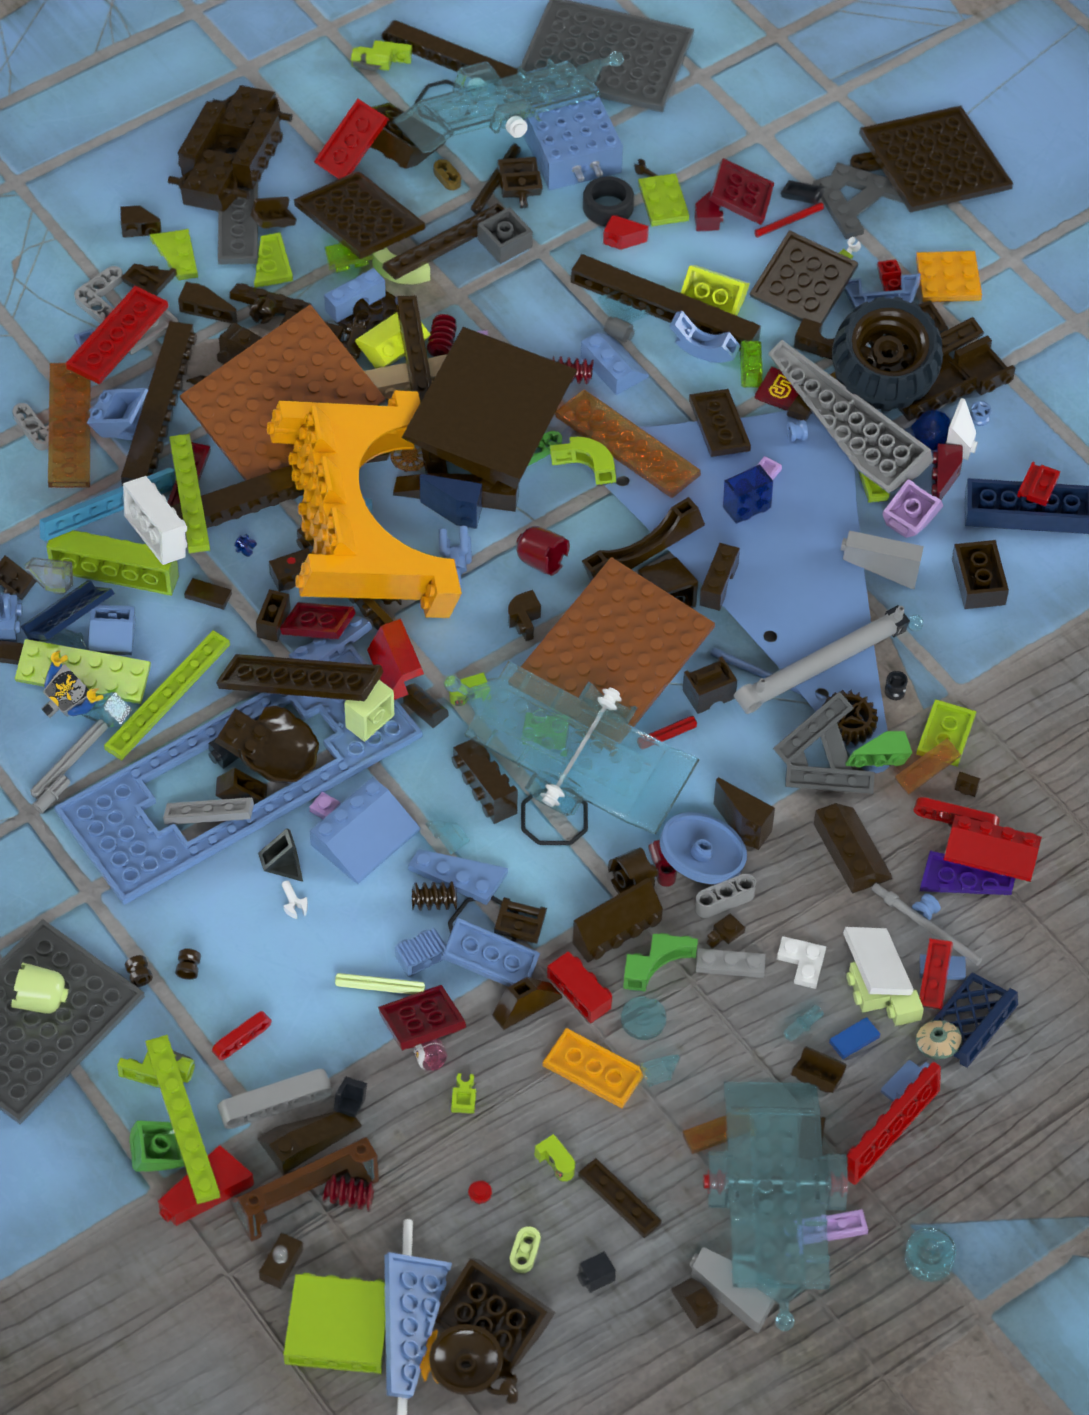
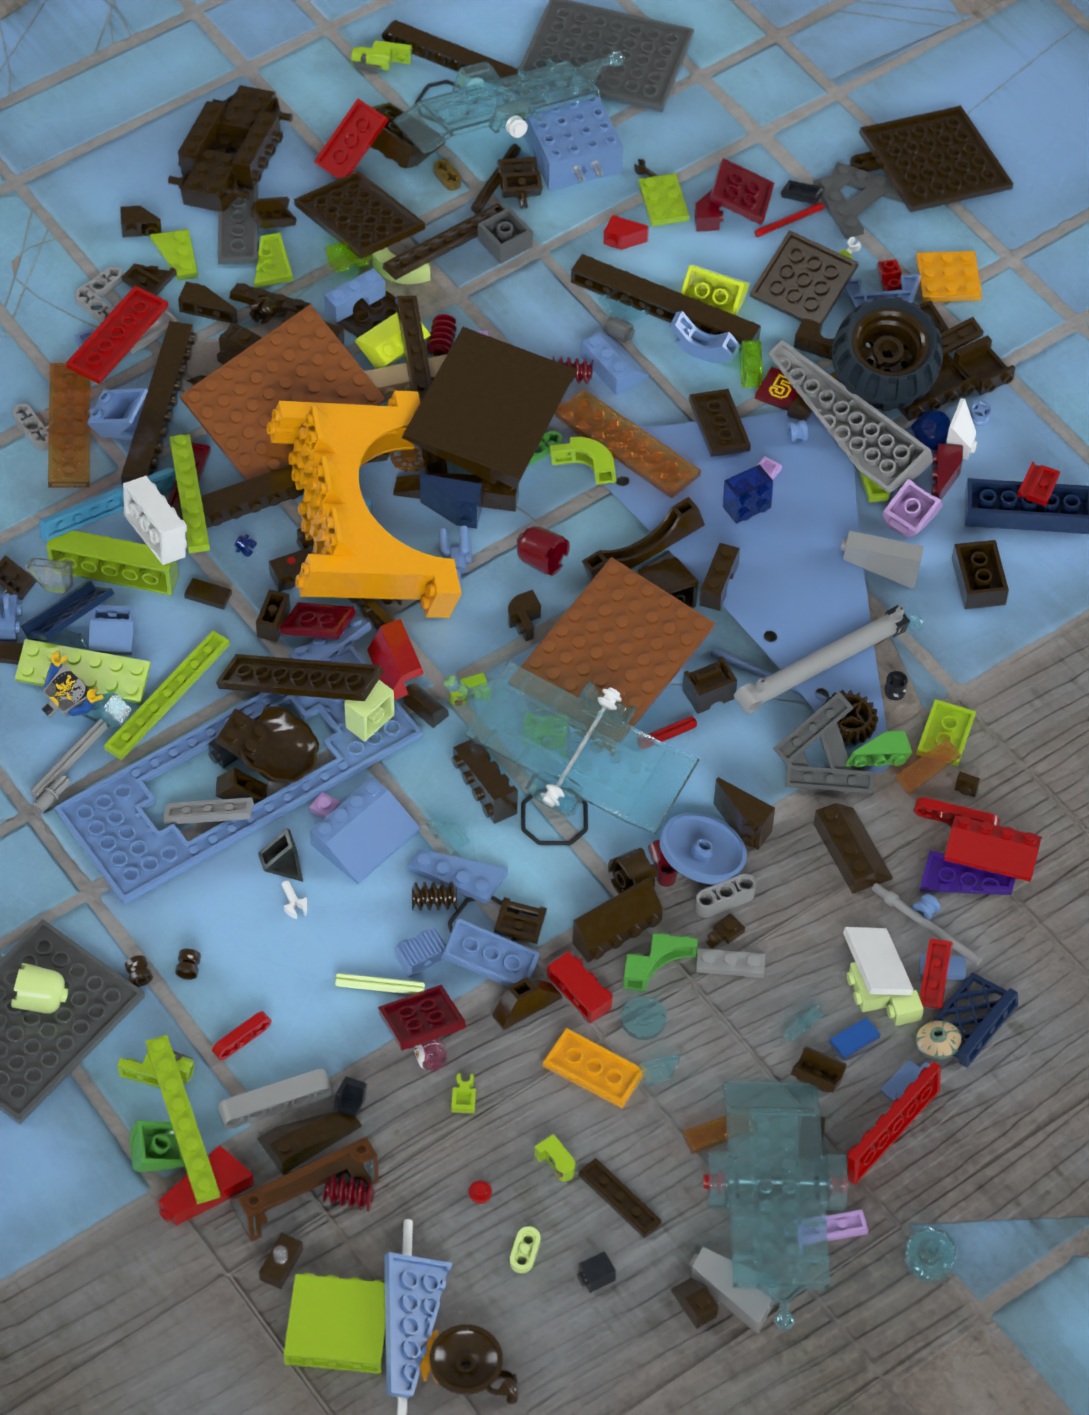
(354, 331): dark brown hinge -> none
(497, 1305): dark brown slope -> none
(611, 187): black tyre -> none
(807, 956): white plate -> none

